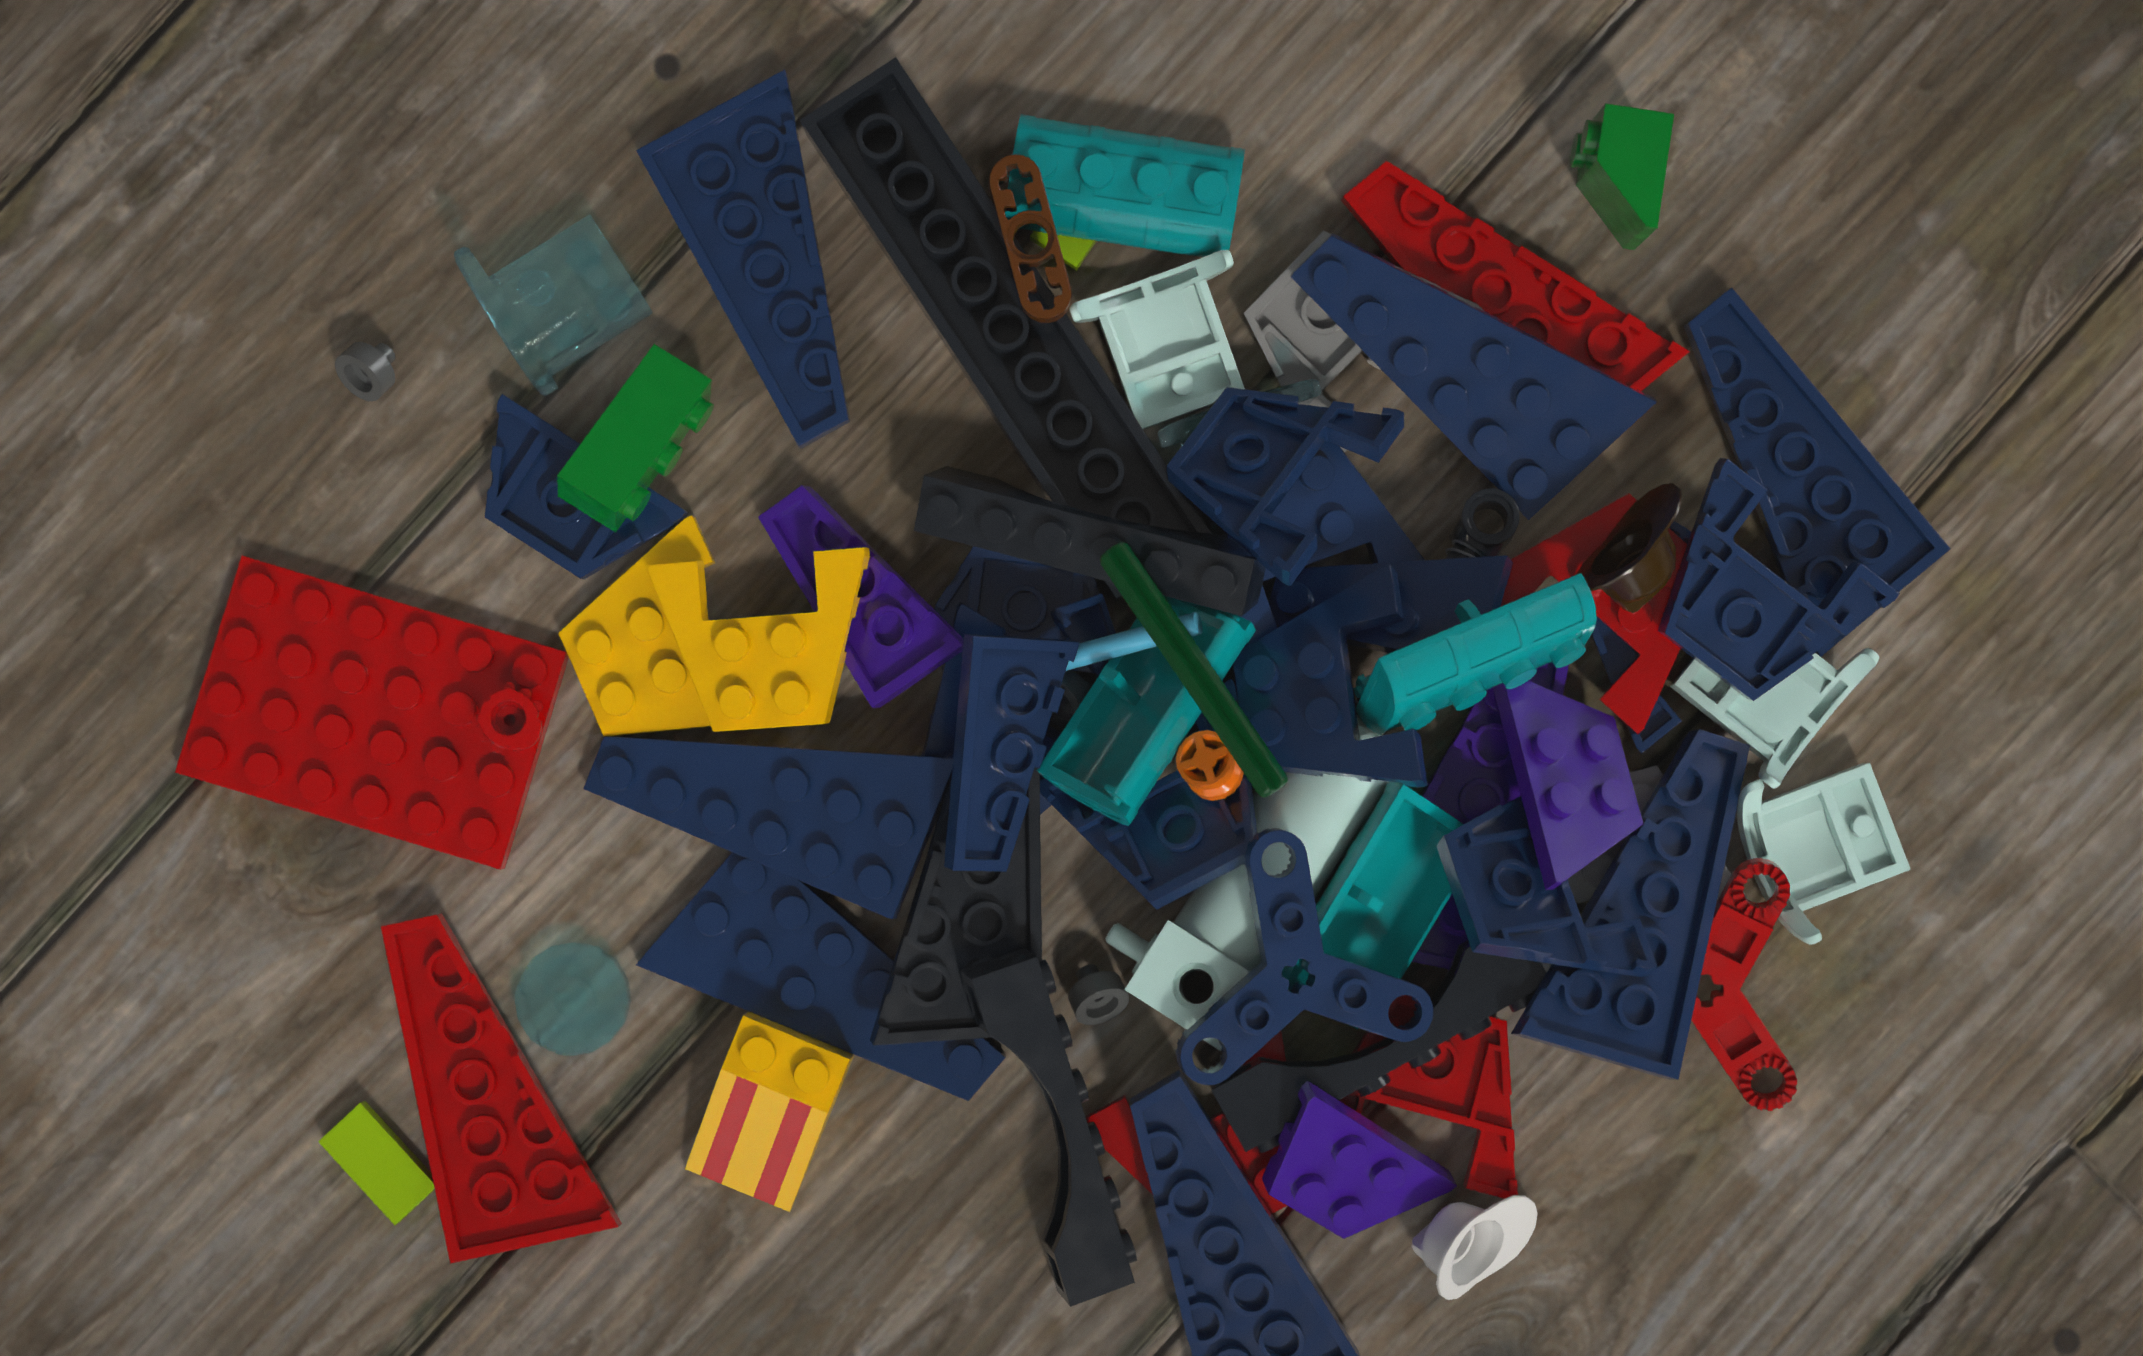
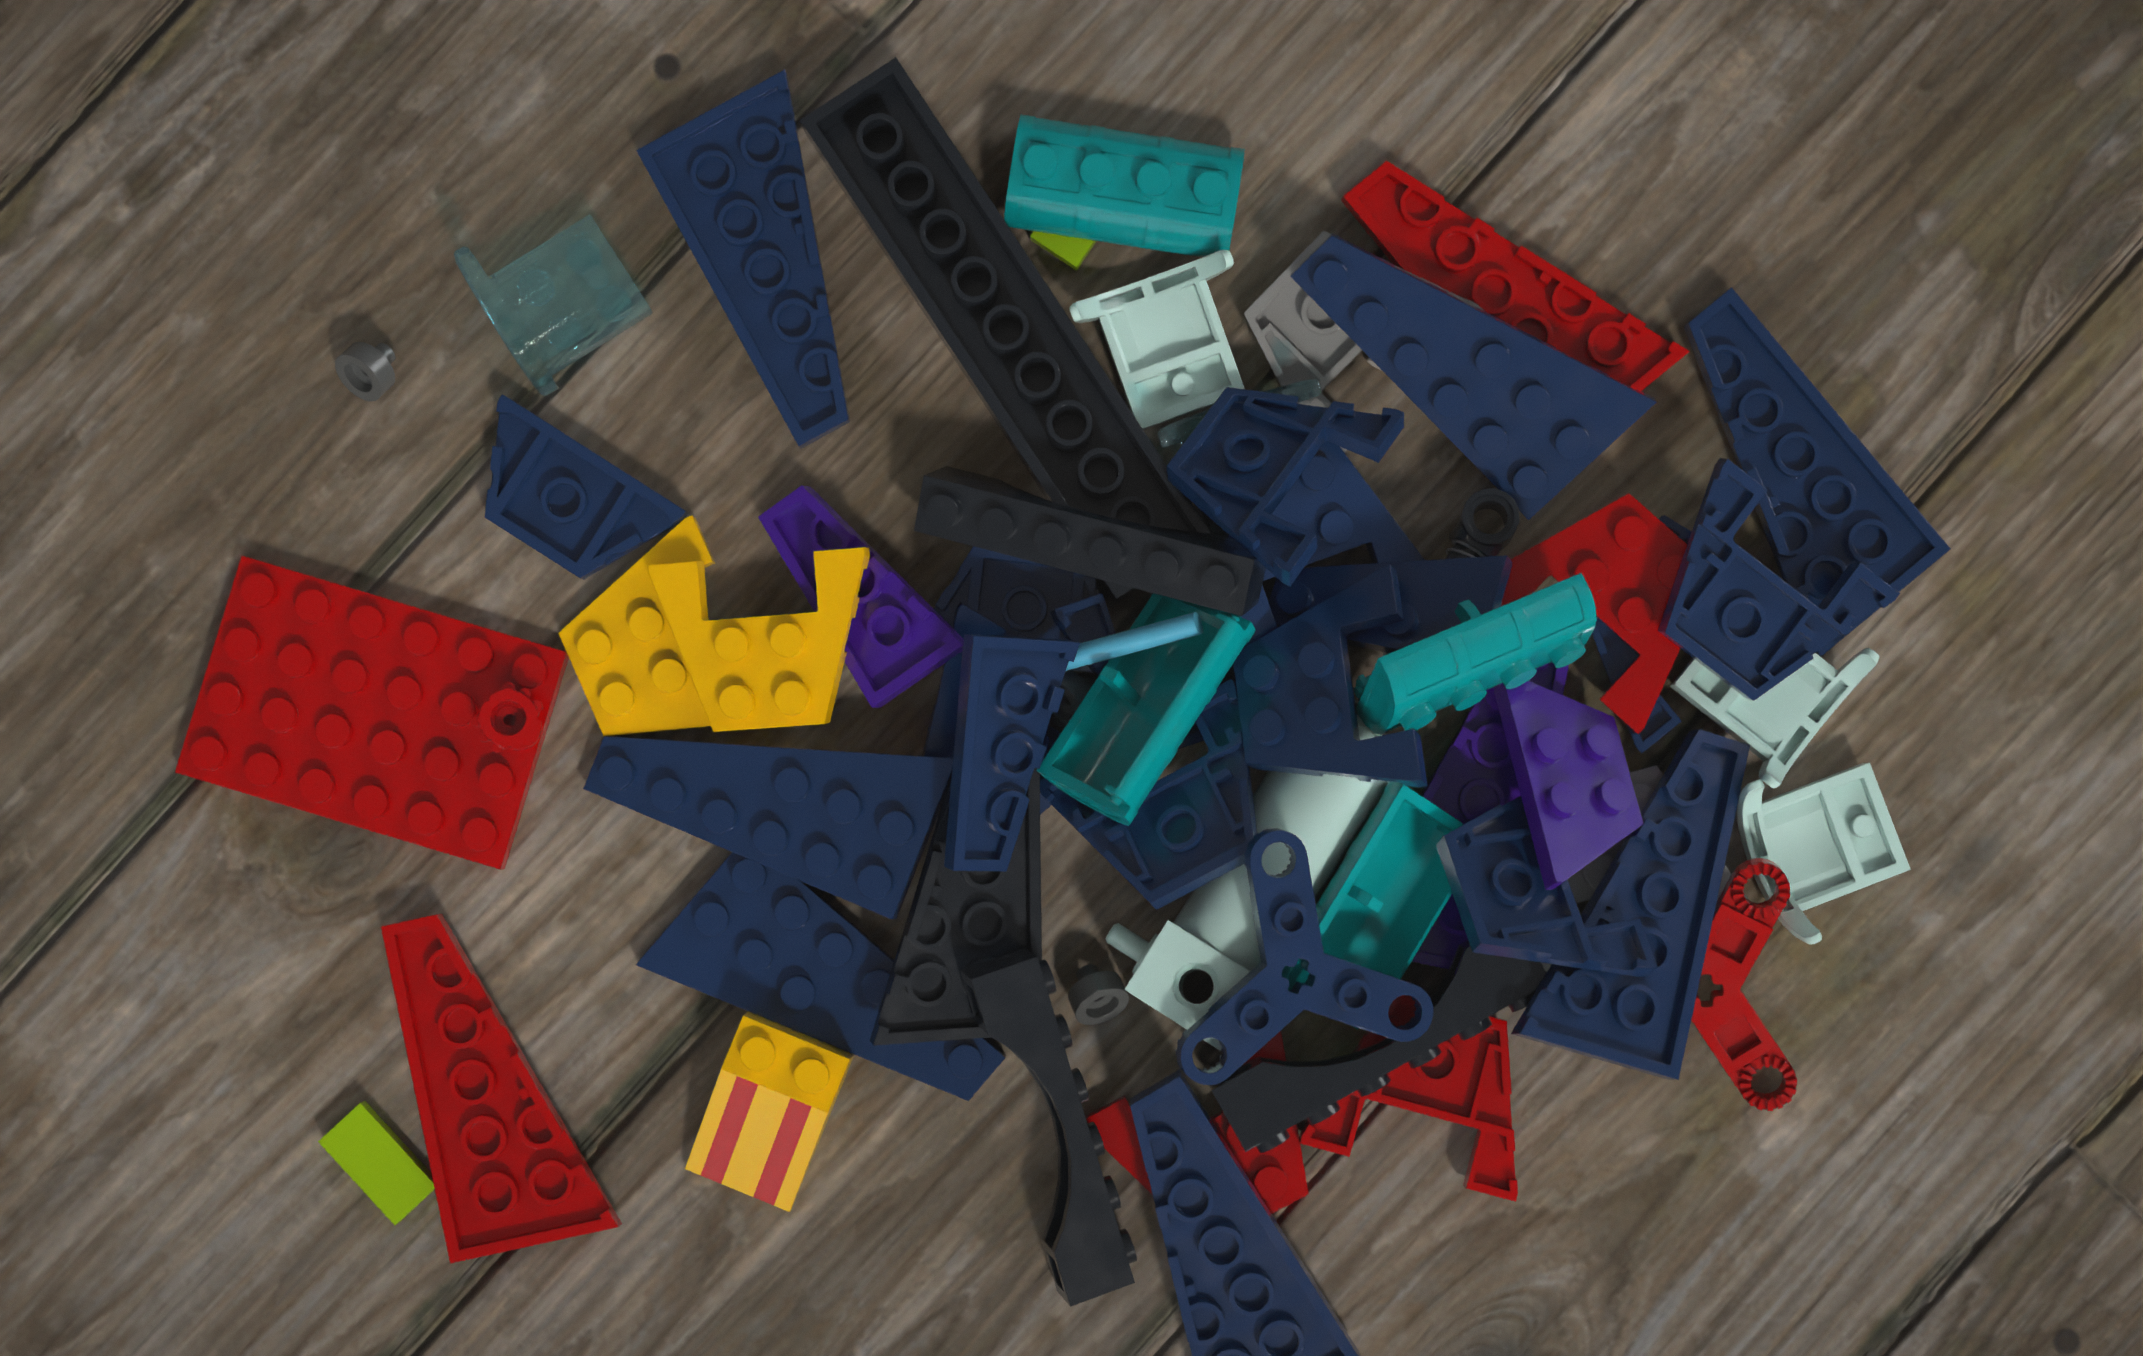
(572, 998): clear light blue tile -> none
(636, 439): green brick -> none
(1034, 194): reddish brown beam -> none
(1193, 670): dark green axle -> none
(1200, 755): orange wheel -> none
(1348, 1168): dark purple wing -> none
(1474, 1242): white piece -> none
(1624, 168): green slope -> none
(1638, 552): dark brown piece -> none

